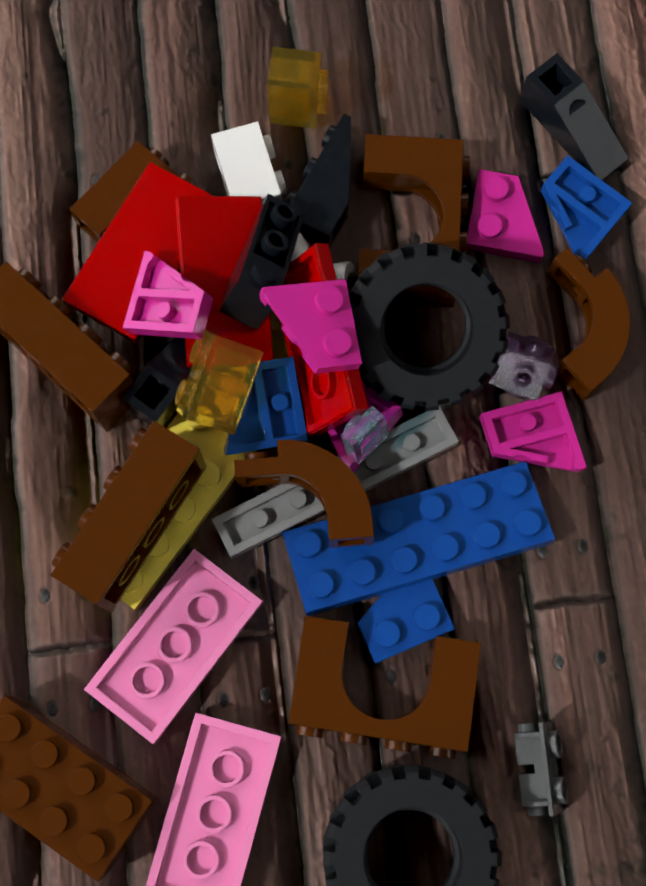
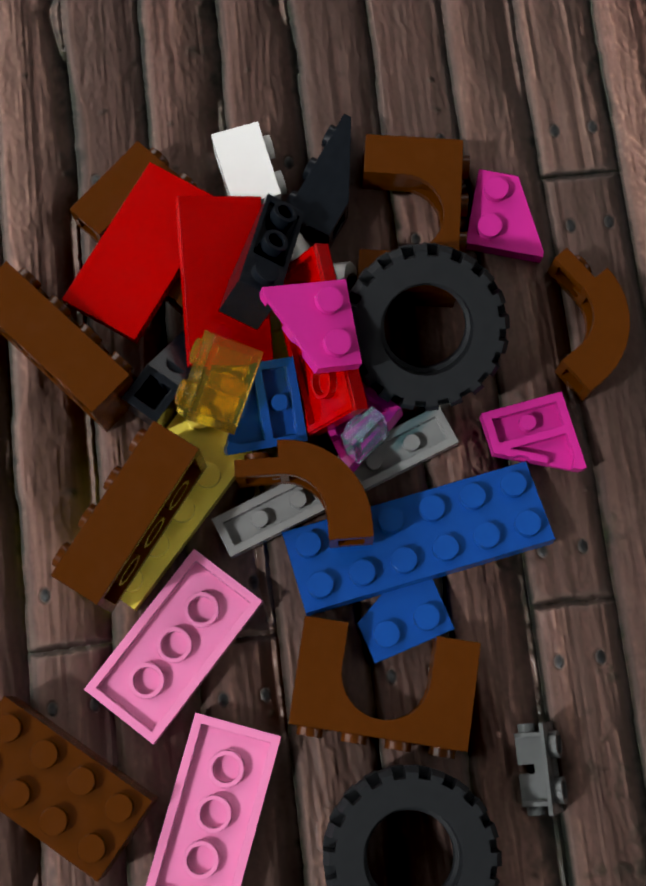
(166, 303): dark pink wing -> none
(296, 87): clear yellow brick -> none
(525, 367): clear purple brick -> none
(572, 117): black slope -> none
(582, 206): blue wing -> none

